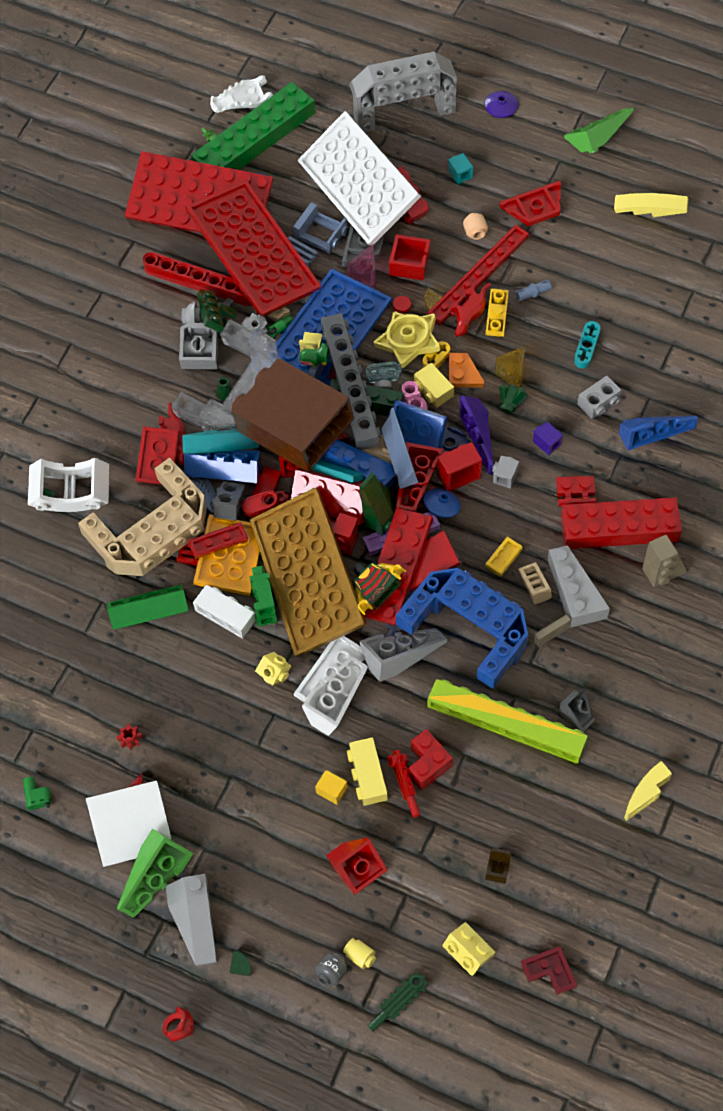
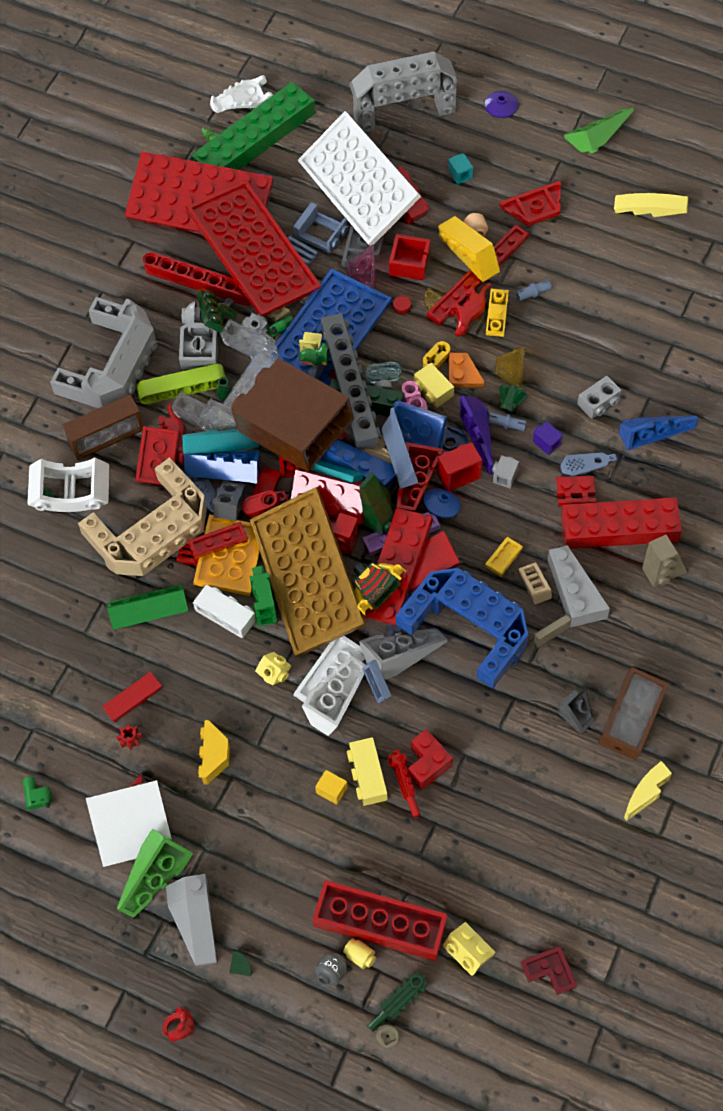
(103, 427): none -> reddish brown brick
(125, 363): none -> light grey wedge
(132, 697): none -> red tile
(187, 382): none -> lime beam
(214, 752): none -> yellow slope
(357, 863): red slope -> none
(376, 681): none -> sand blue tile
(380, 920): none -> red brick
(387, 1036): none -> dark tan tile
(408, 337): light yellow plate -> none
(470, 247): none -> yellow wedge
(498, 865): dark brown bracket -> none
(507, 421): none -> sand blue pin
(507, 721): lime brick -> none
(586, 338): teal beam -> none
(587, 465): none -> sand blue piece
(633, 713): none -> brick

